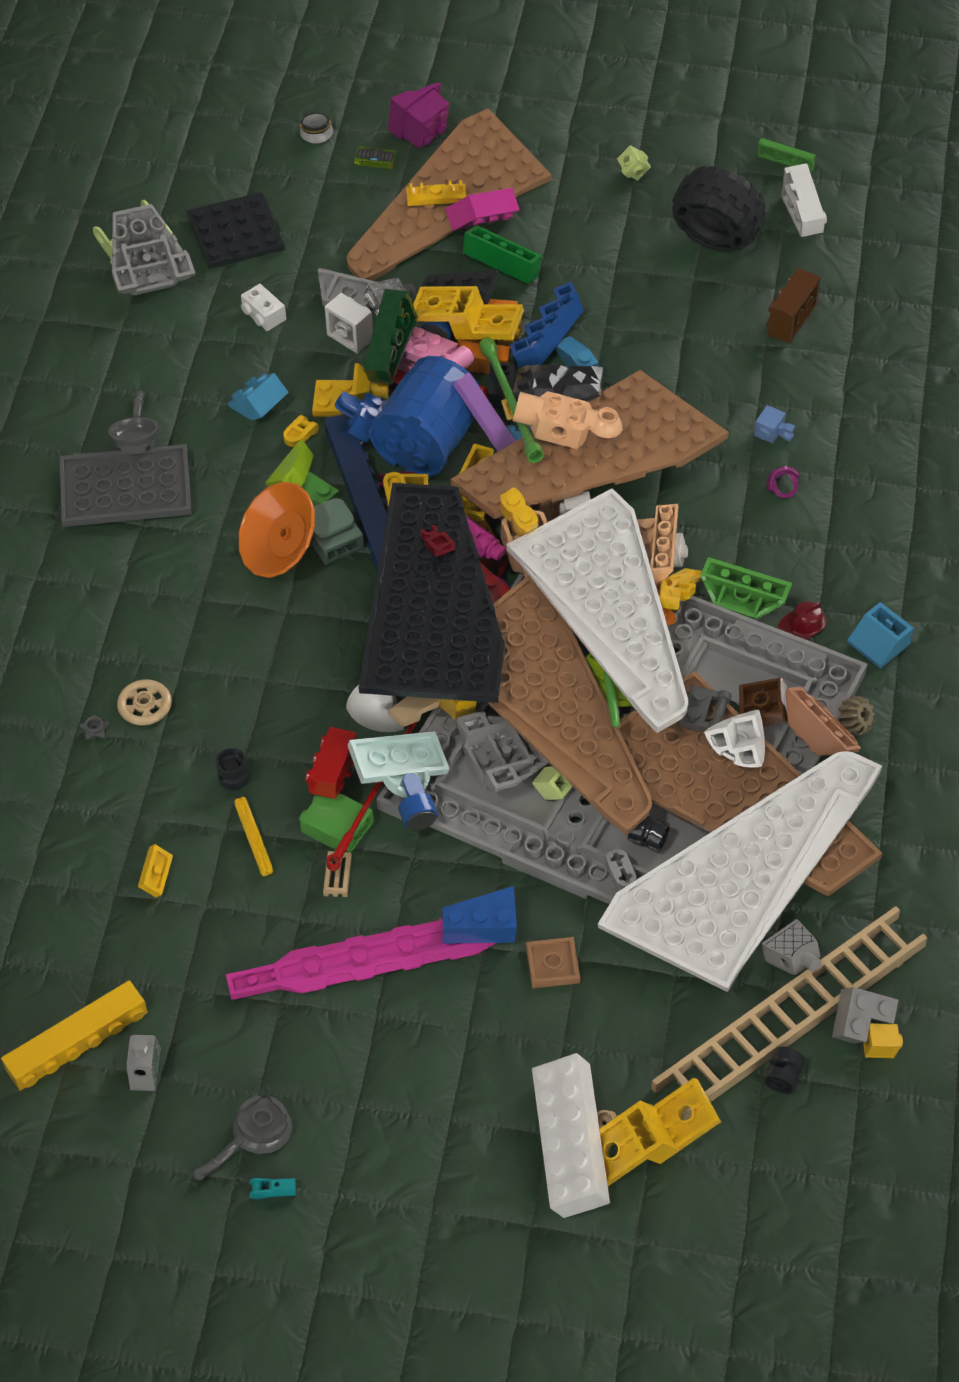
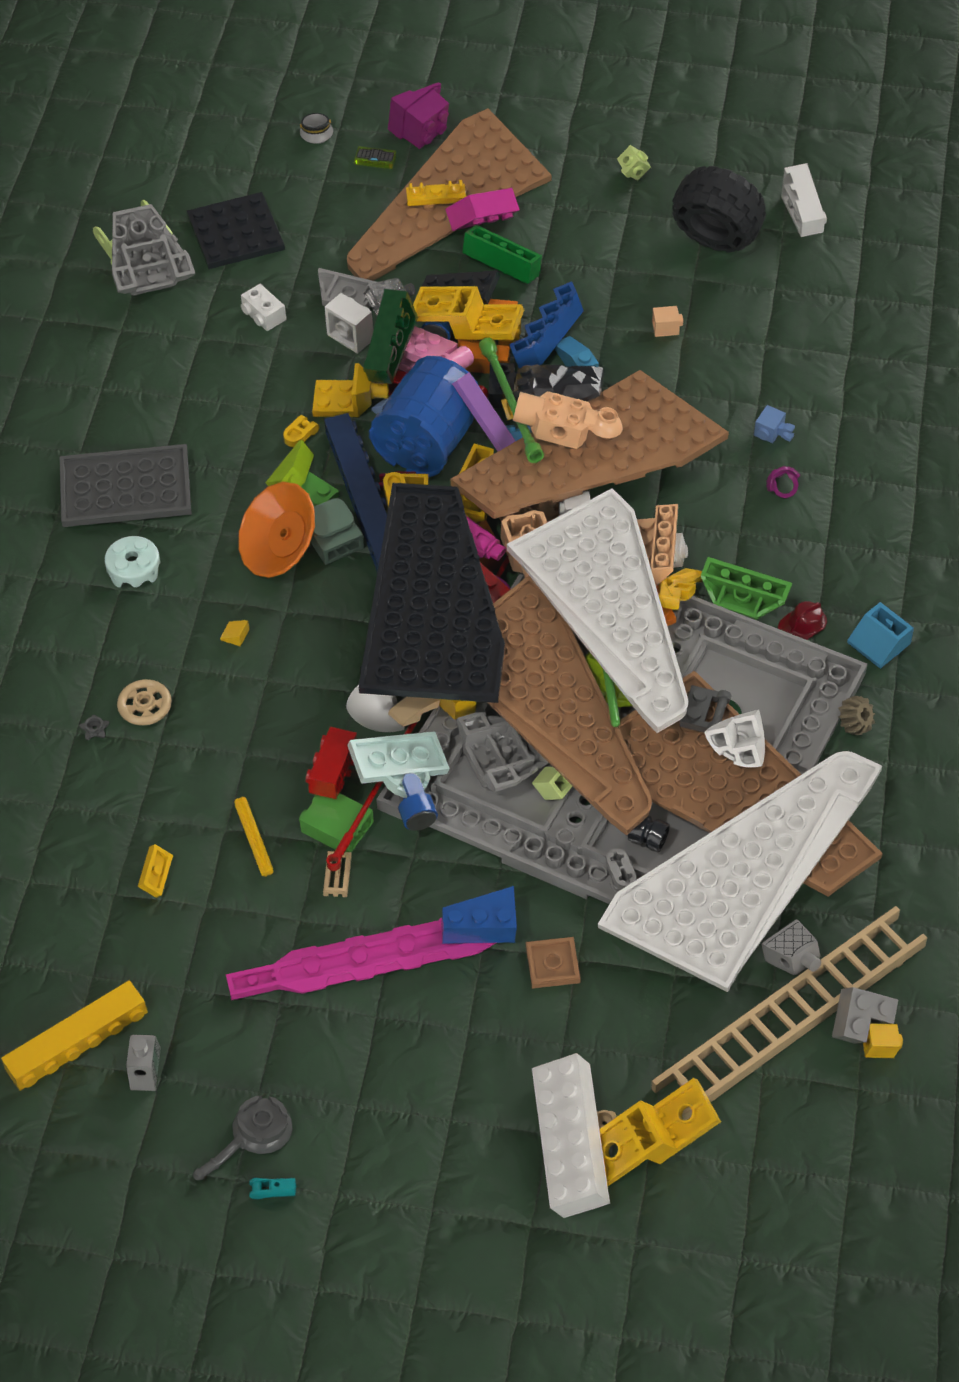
(134, 433): dark grey piece -> none
(135, 571): none -> light aqua plate
(232, 769): black wheel -> none
(235, 632): none -> yellow slope
(258, 396): dark azure slope -> none
(360, 412): blue brick -> none
(437, 542): dark red plate -> none
(516, 511): yellow brick -> none
(666, 321): none -> light nougat brick
(767, 697): reddish brown brick -> none
(784, 154): bright green tile -> none
(784, 1070): black wheel -> none
(793, 305): reddish brown brick -> none
(817, 724): nougat wedge -> none

